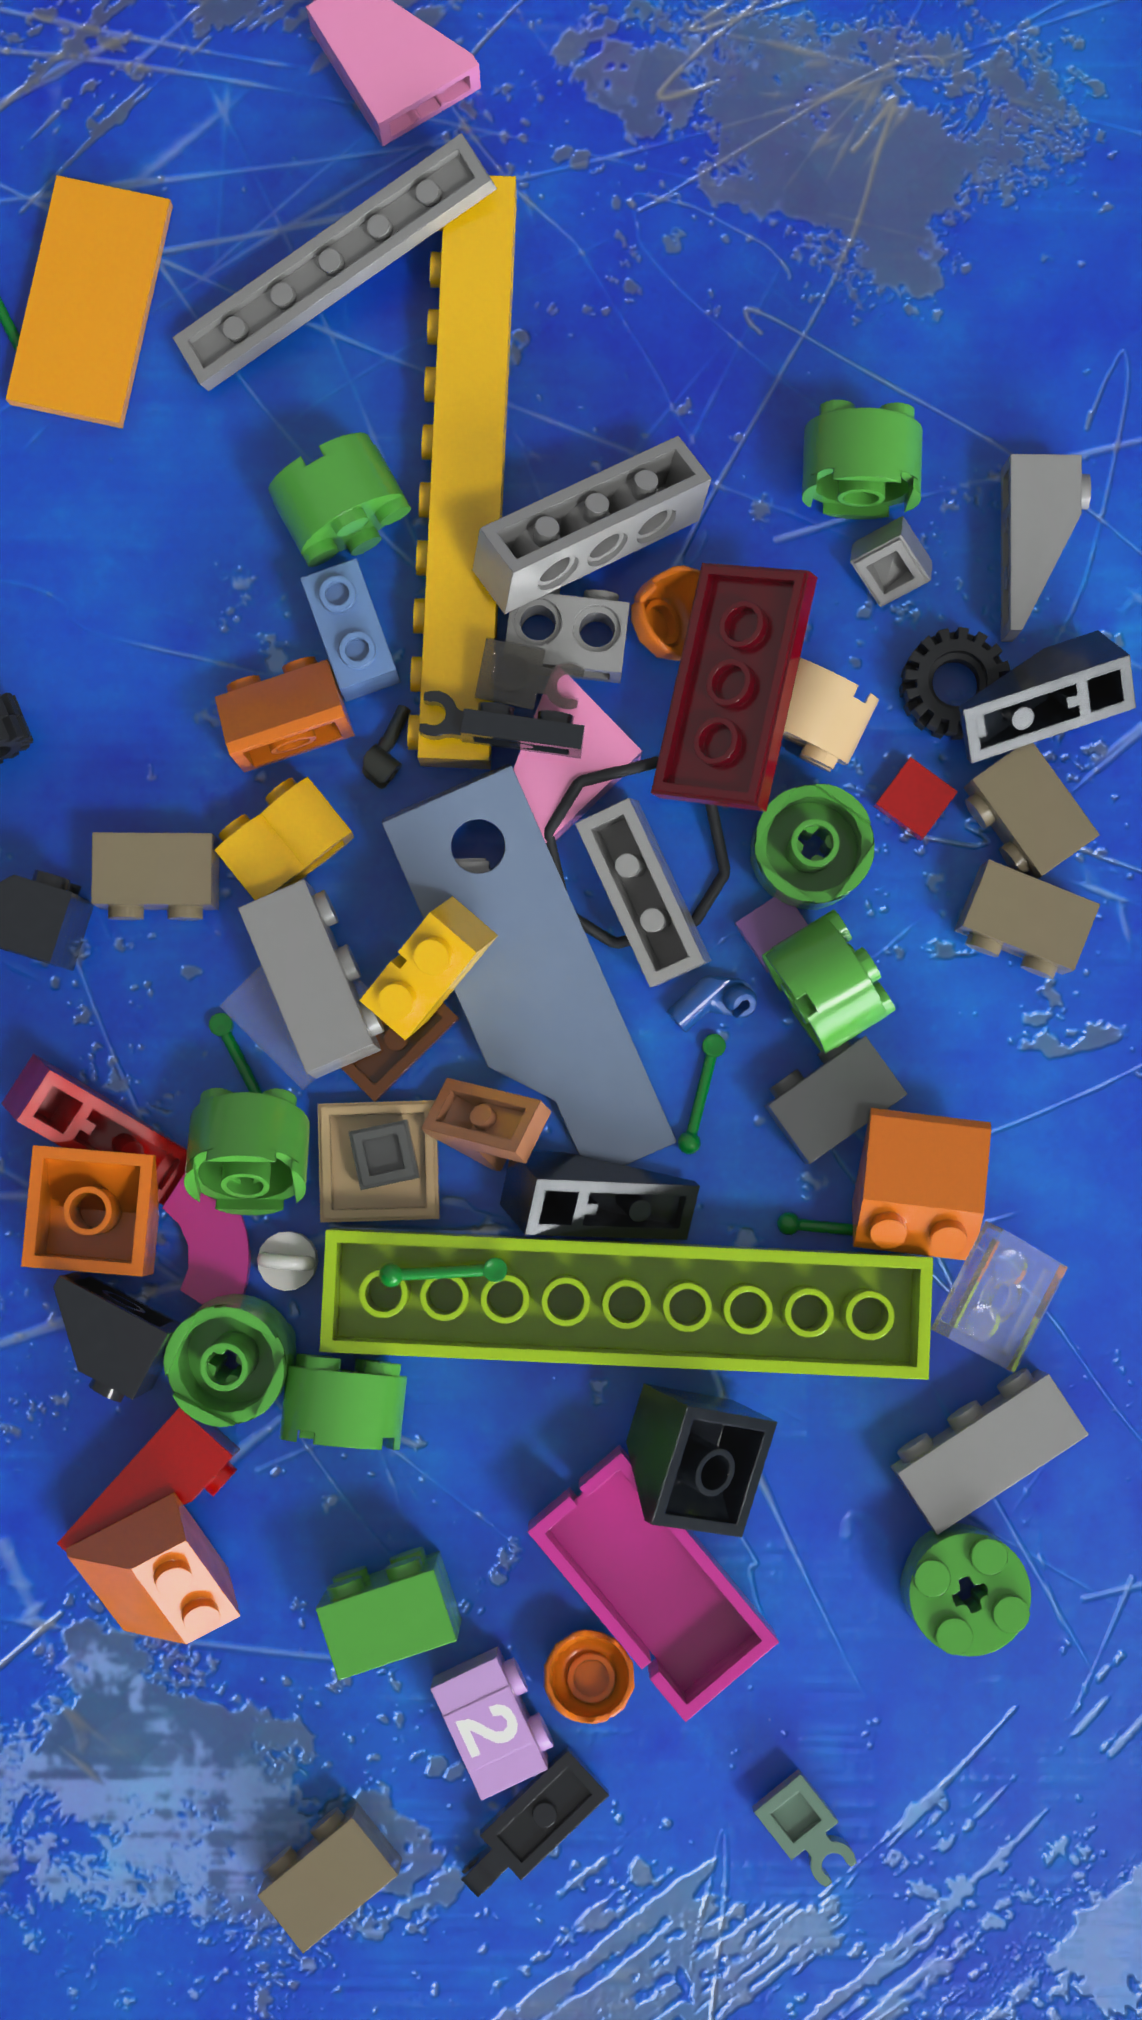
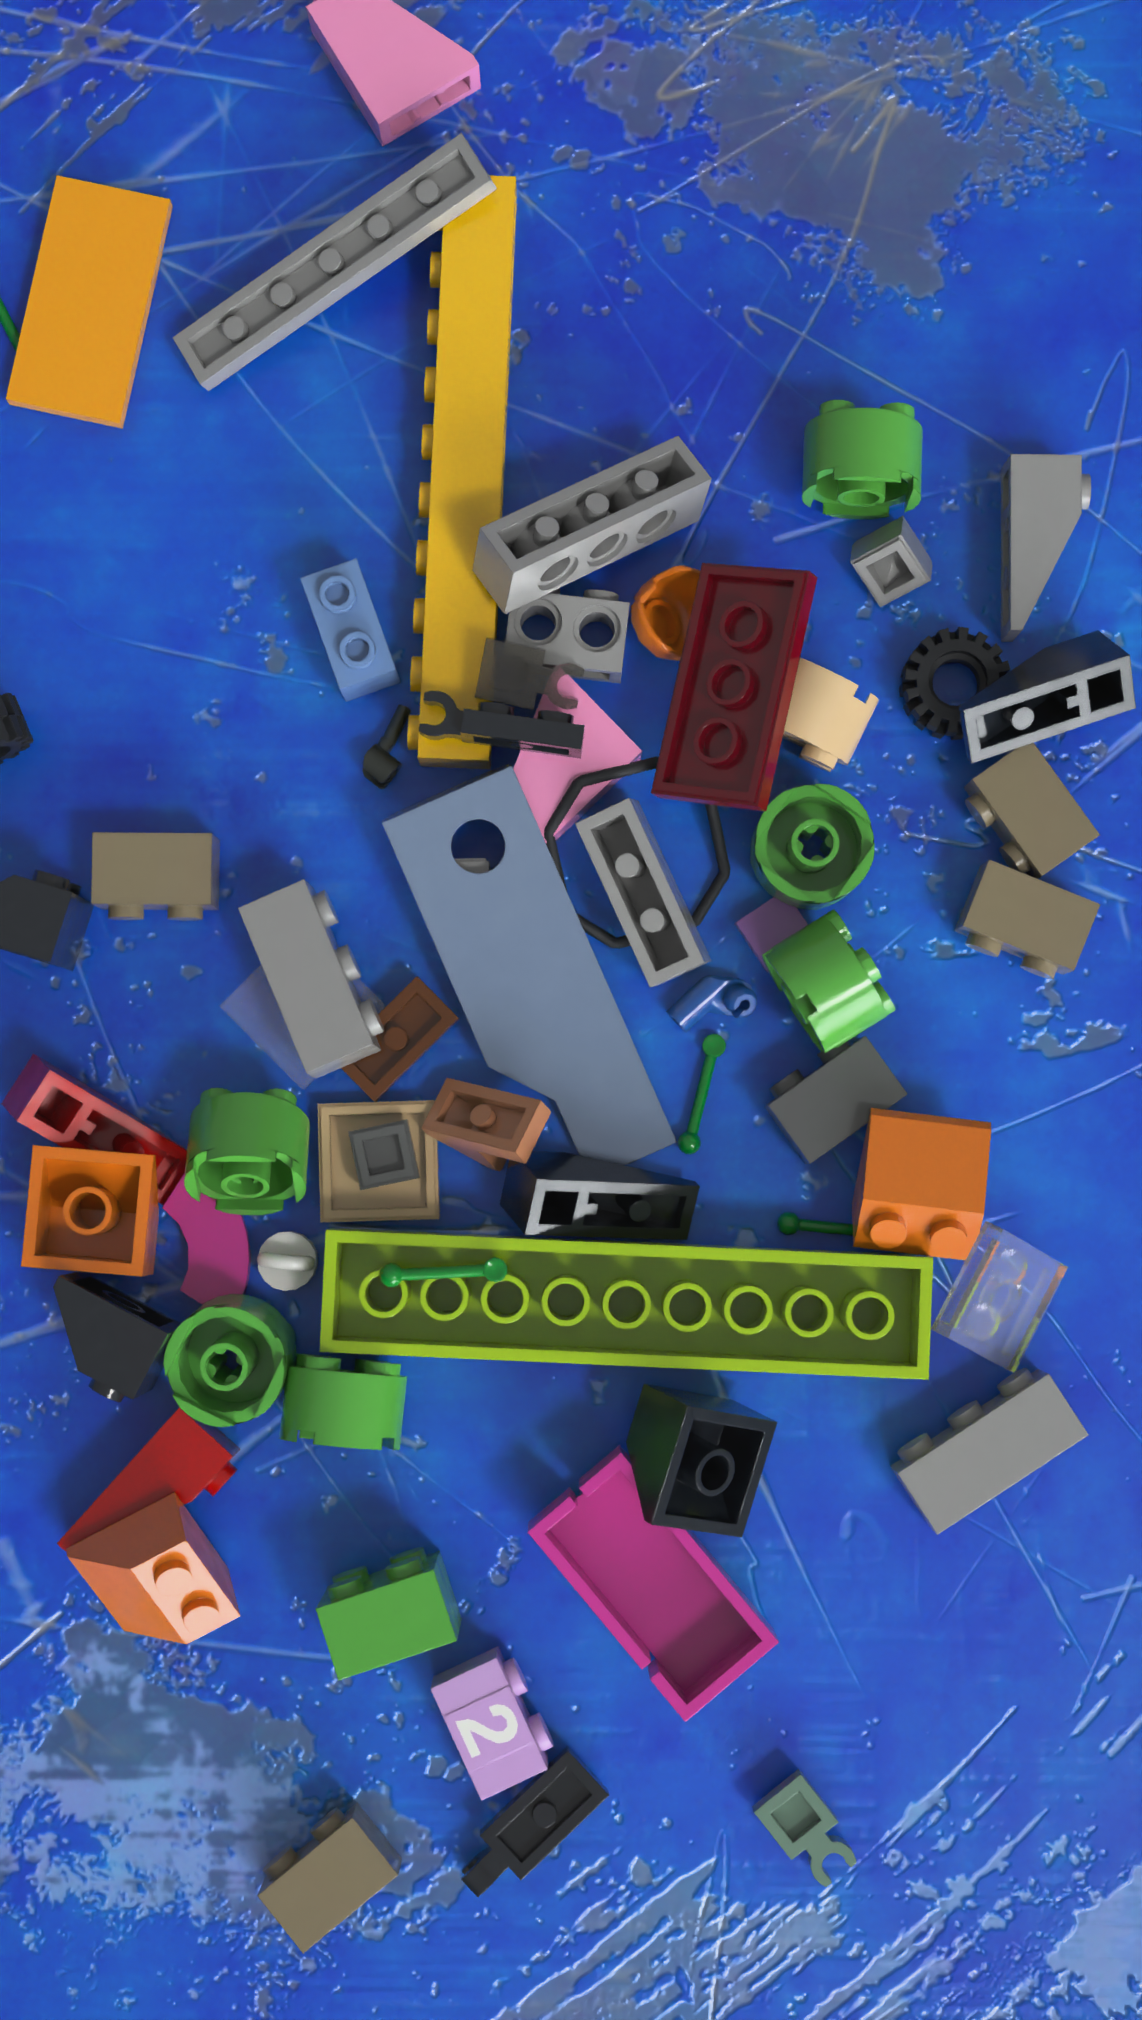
(222, 1026): green hinge -> none
(283, 714): orange slope -> none
(284, 840): yellow brick -> none
(338, 499): bright green brick -> none
(428, 967): yellow piece -> none
(588, 1677): orange hair -> none
(915, 799): red tile -> none
(997, 1602): bright green brick -> none

